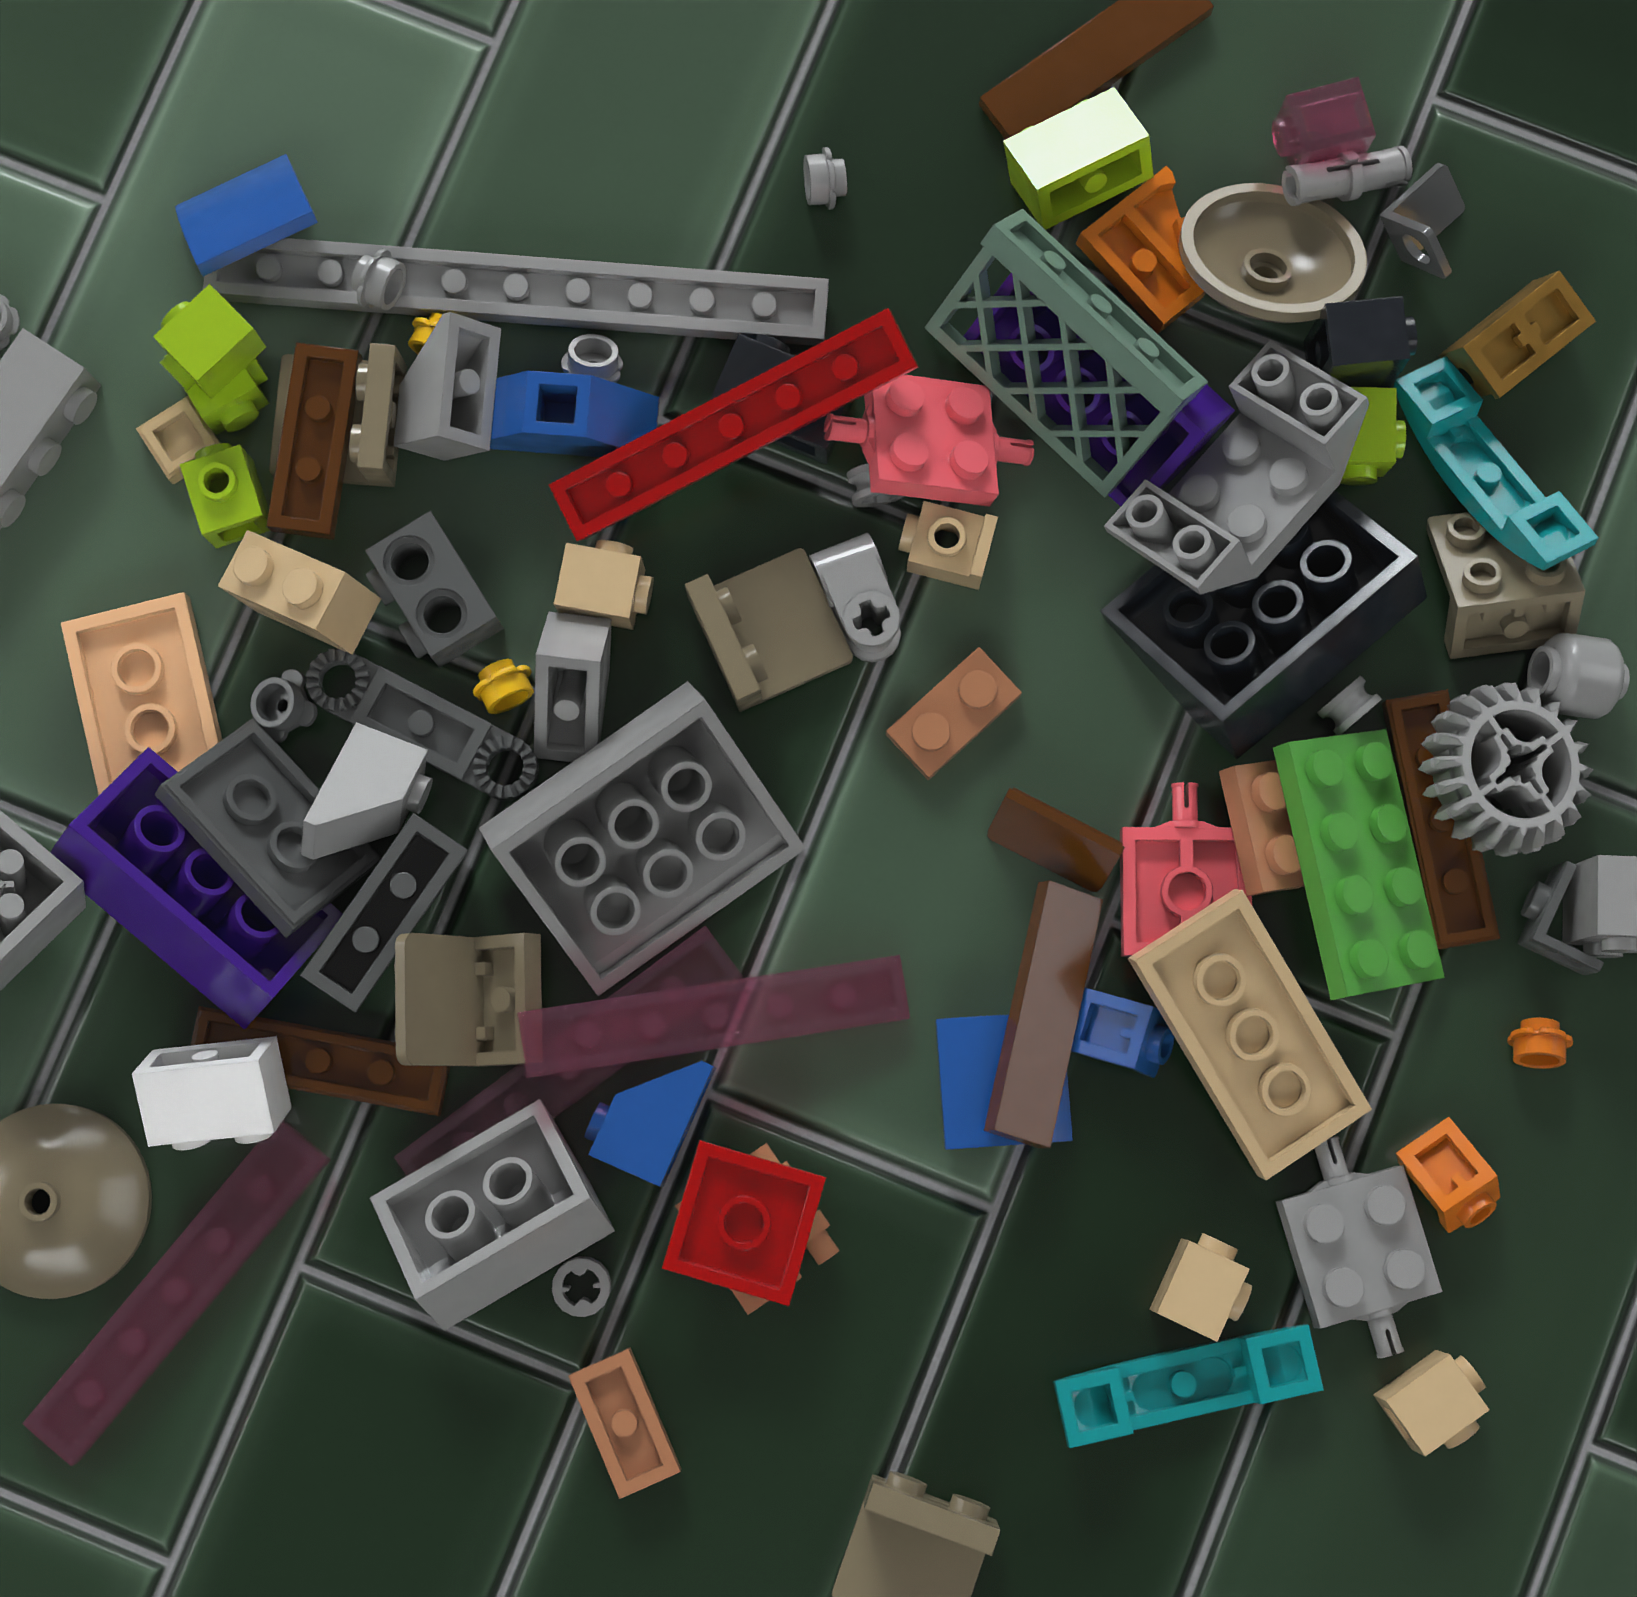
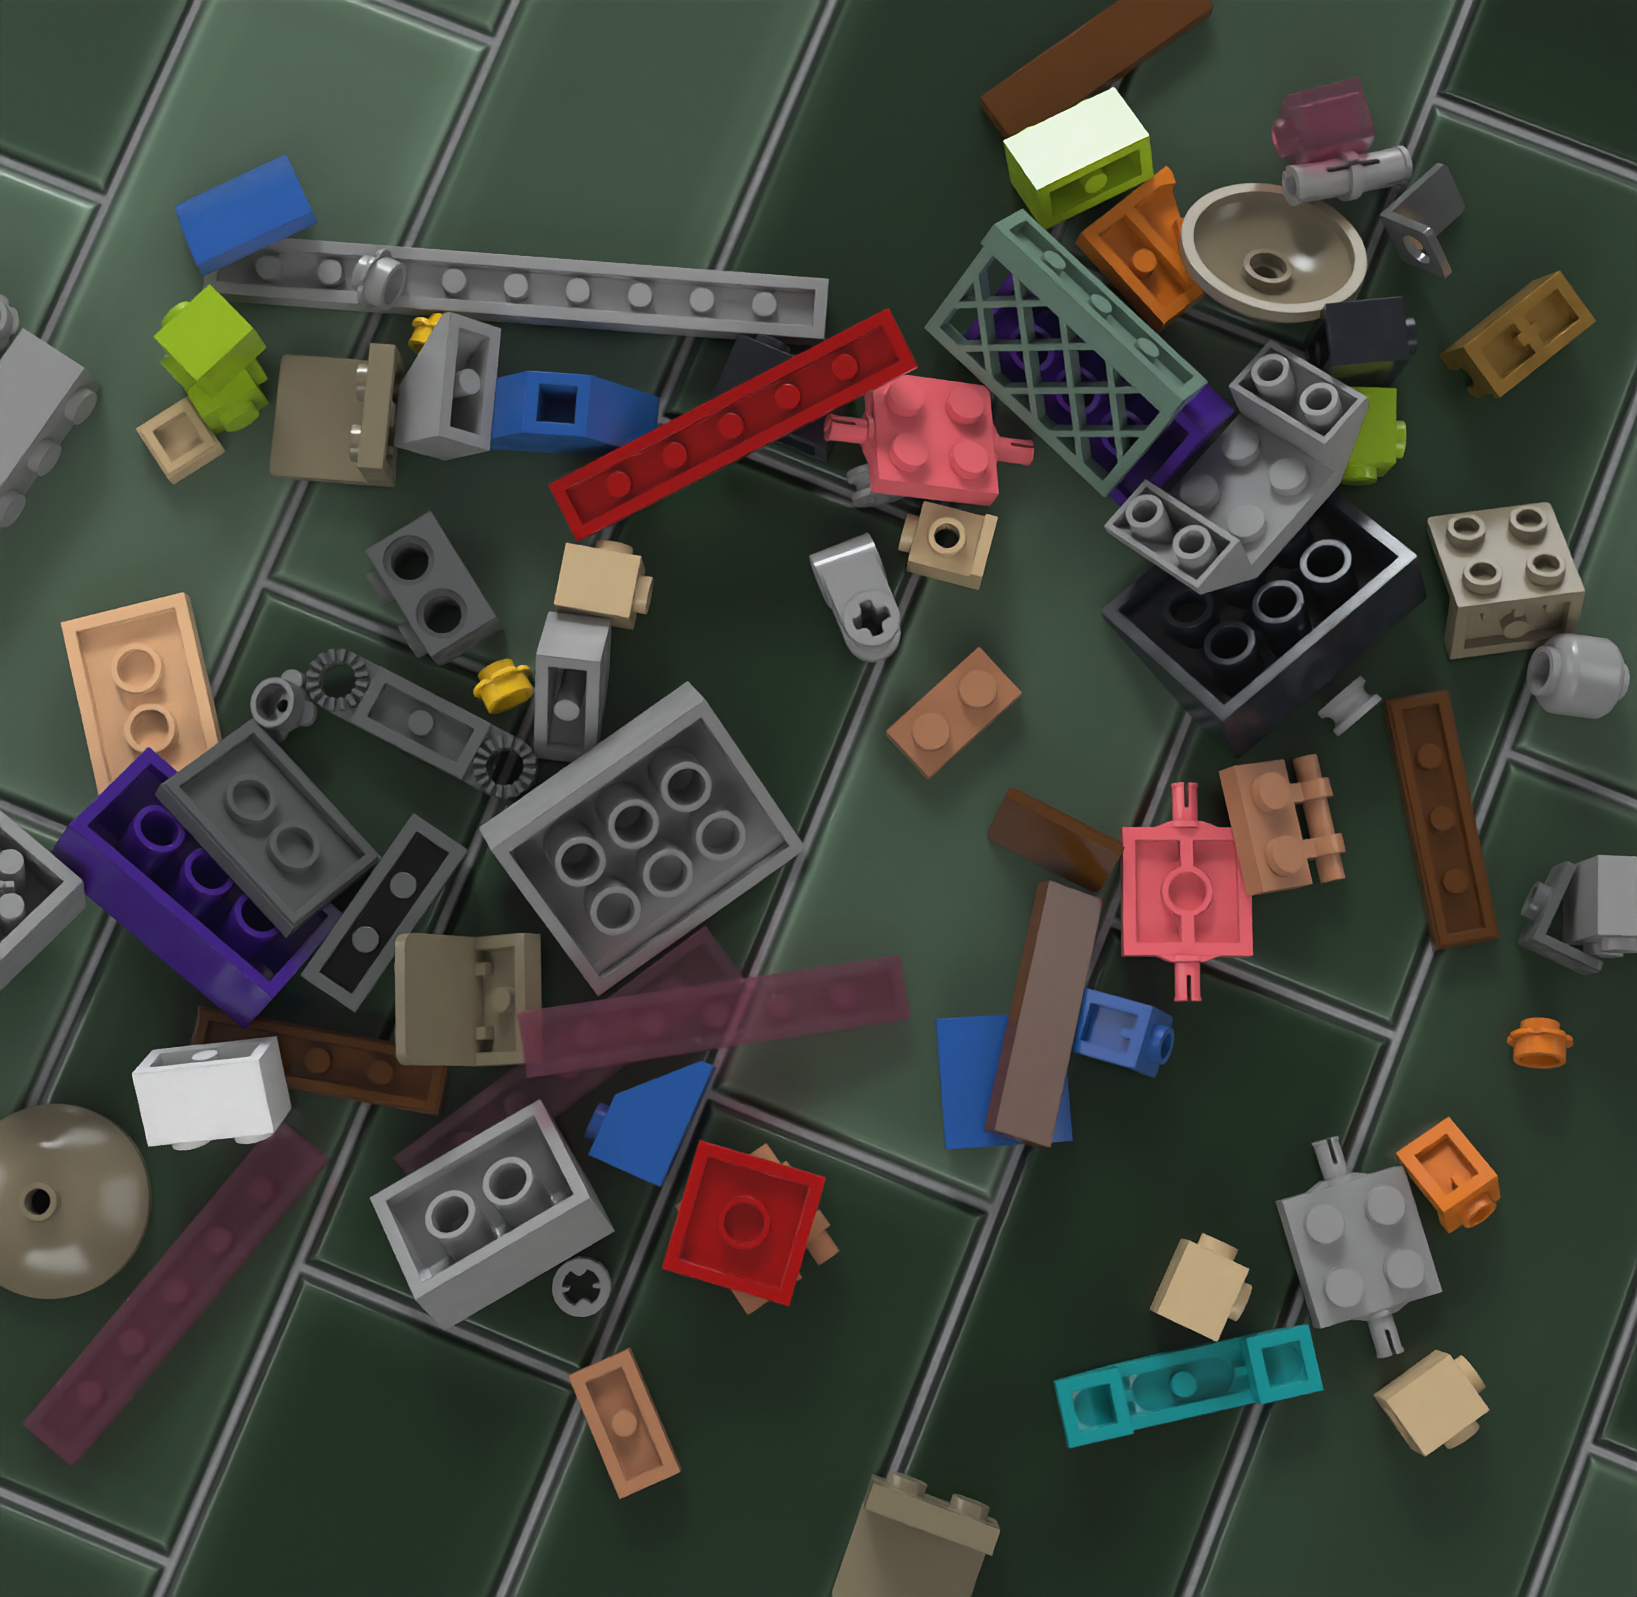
(225, 493): lime brick -> none
(300, 592): tan brick -> none
(314, 441): reddish brown plate -> none
(366, 793): light grey slope -> none
(593, 356): light grey plate -> none
(769, 628): dark tan bracket -> none
(824, 178): light grey plate -> none
(1250, 1033): tan plate -> none
(1358, 863): bright green plate -> none
(1475, 751): light grey gear -> none
(1481, 471): teal slope -> none

